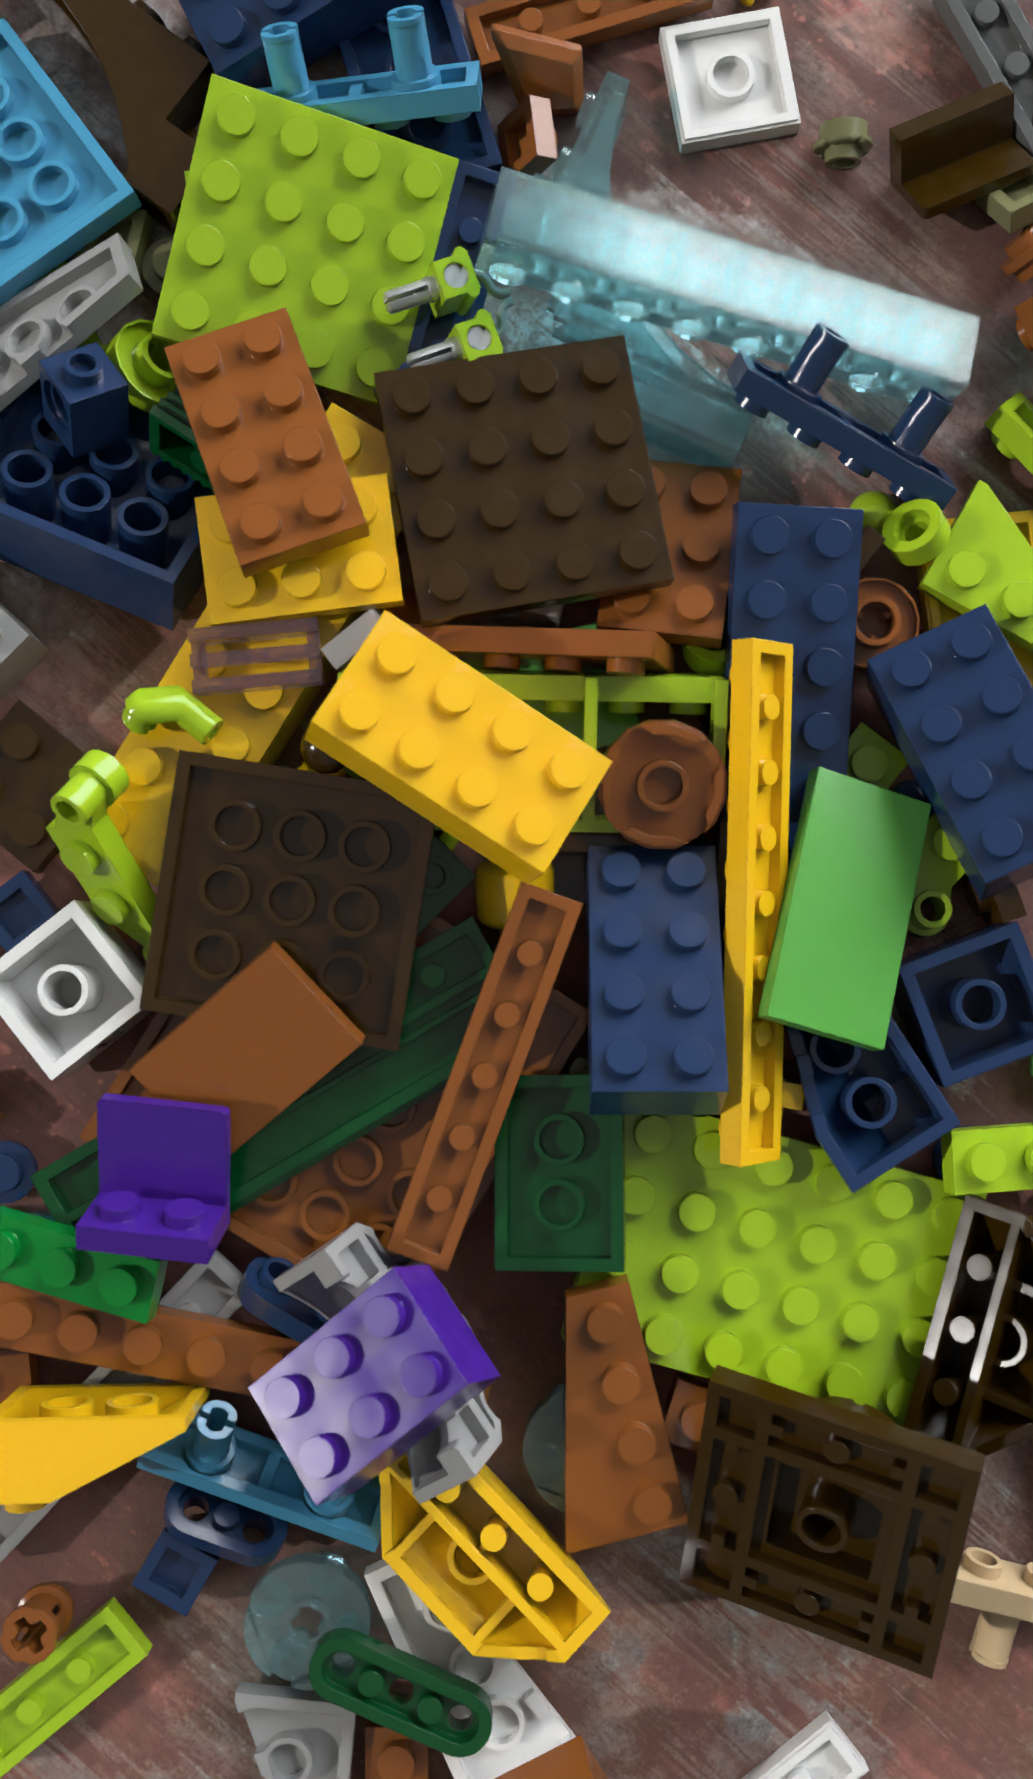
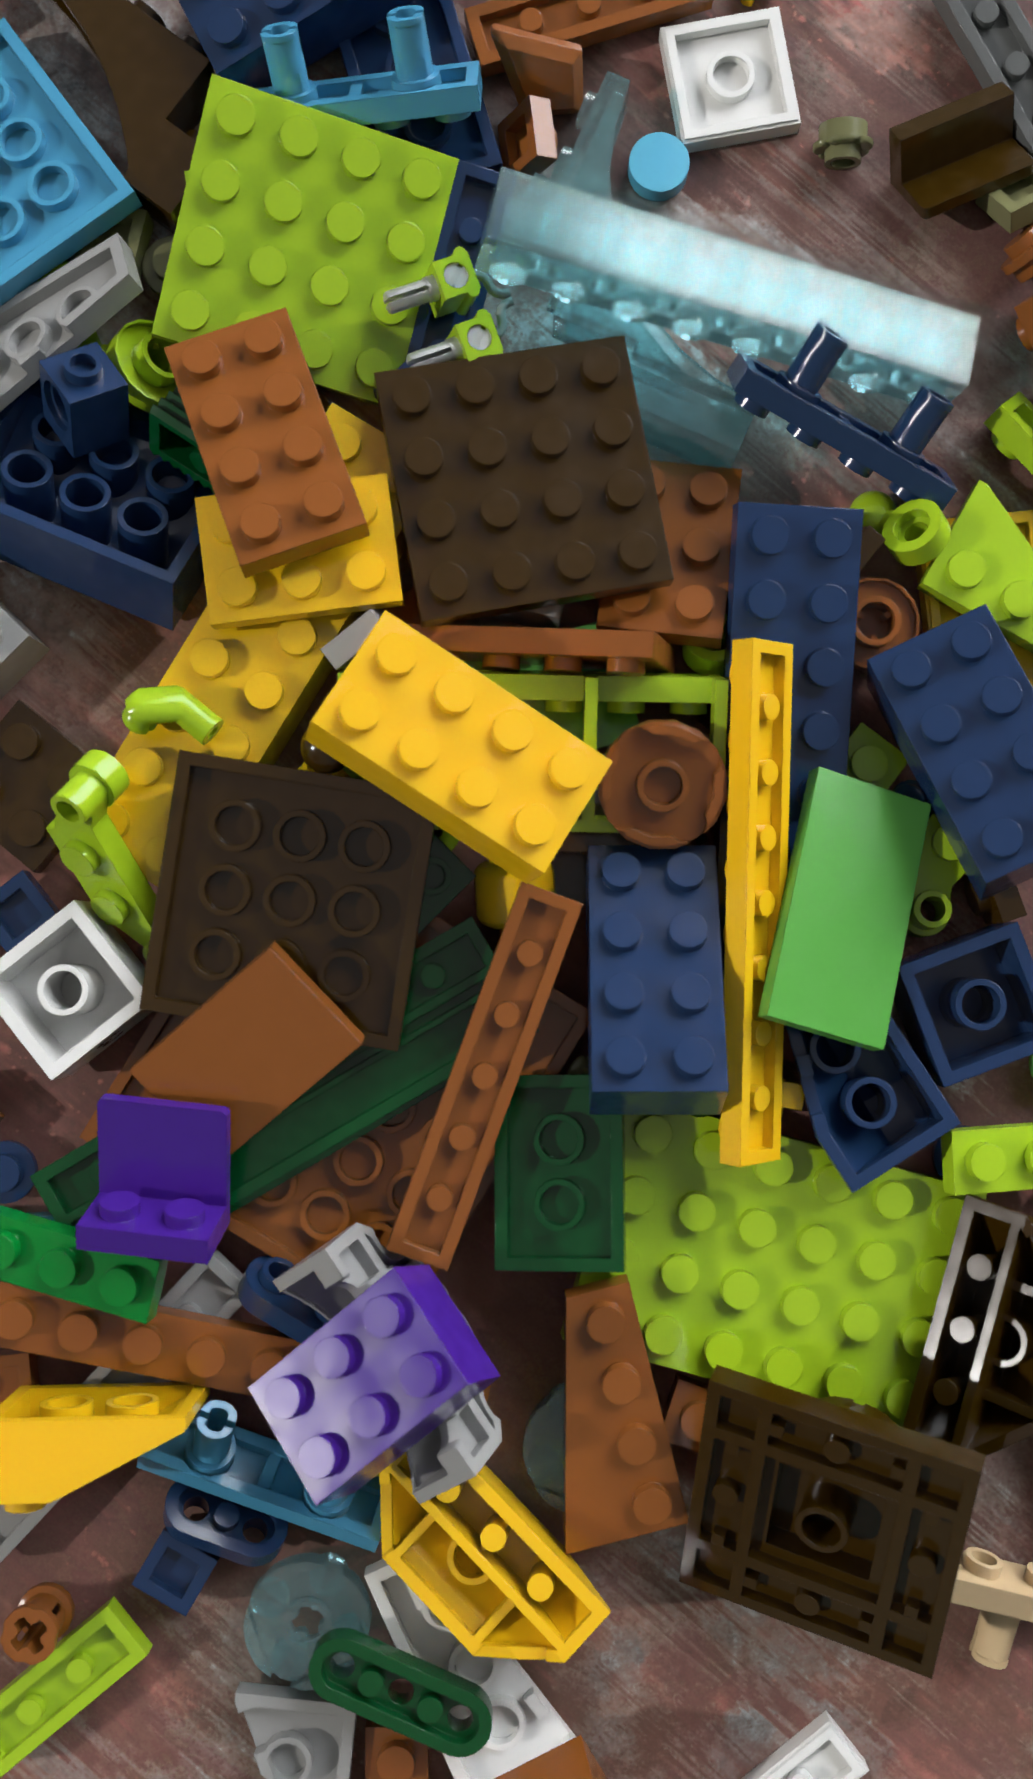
(201, 660): tile -> none
(658, 166): none -> medium azure tile

